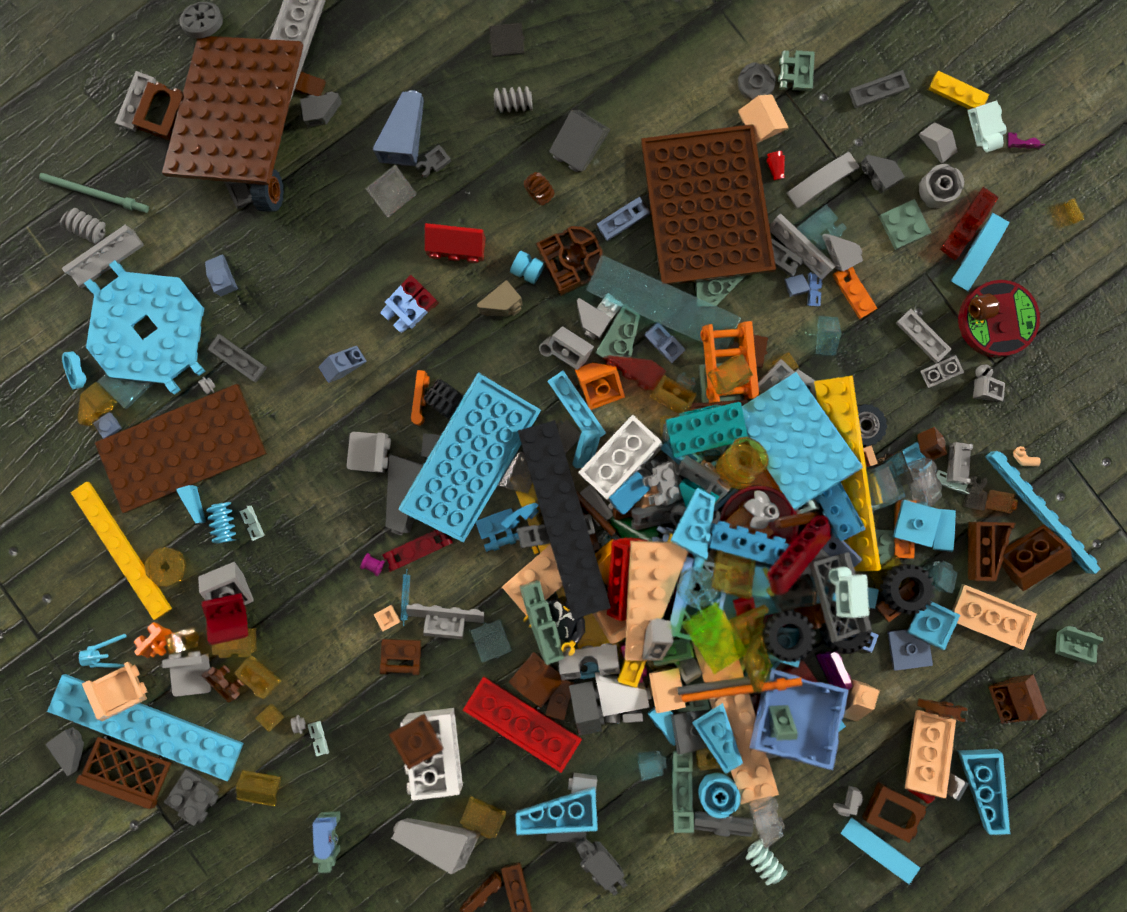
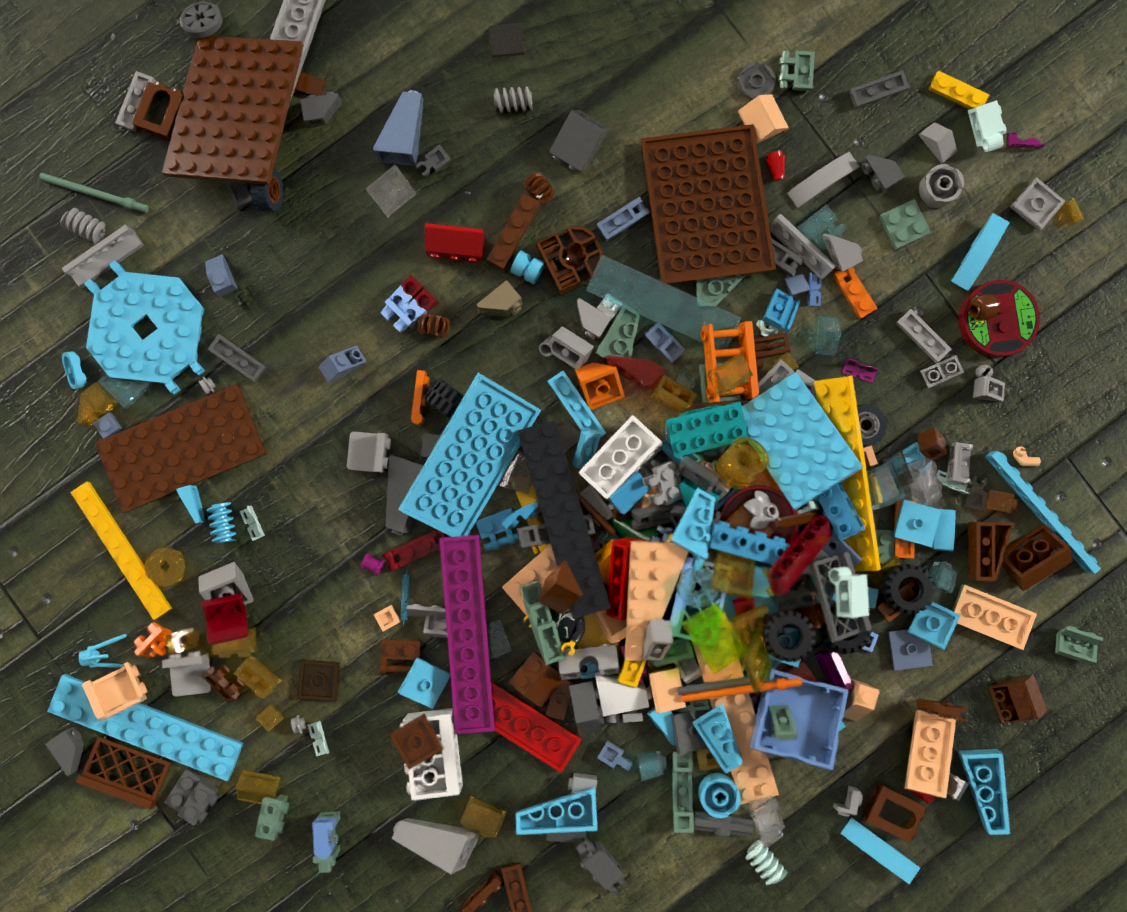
(271, 816): none -> sand green bracket
(318, 680): none -> dark brown tile
(424, 683): none -> medium azure plate
(433, 326): none -> reddish brown gear
(467, 634): none -> magenta plate
(508, 241): none -> reddish brown arch
(560, 589): none -> reddish brown slope
(612, 755): none -> sand blue plate
(764, 331): none -> light aqua plate
(774, 352): none -> reddish brown tile
(781, 310): none -> dark azure plate
(863, 372): none -> magenta piece
(969, 223): clear red slope -> none
(1037, 204): none -> light grey plate

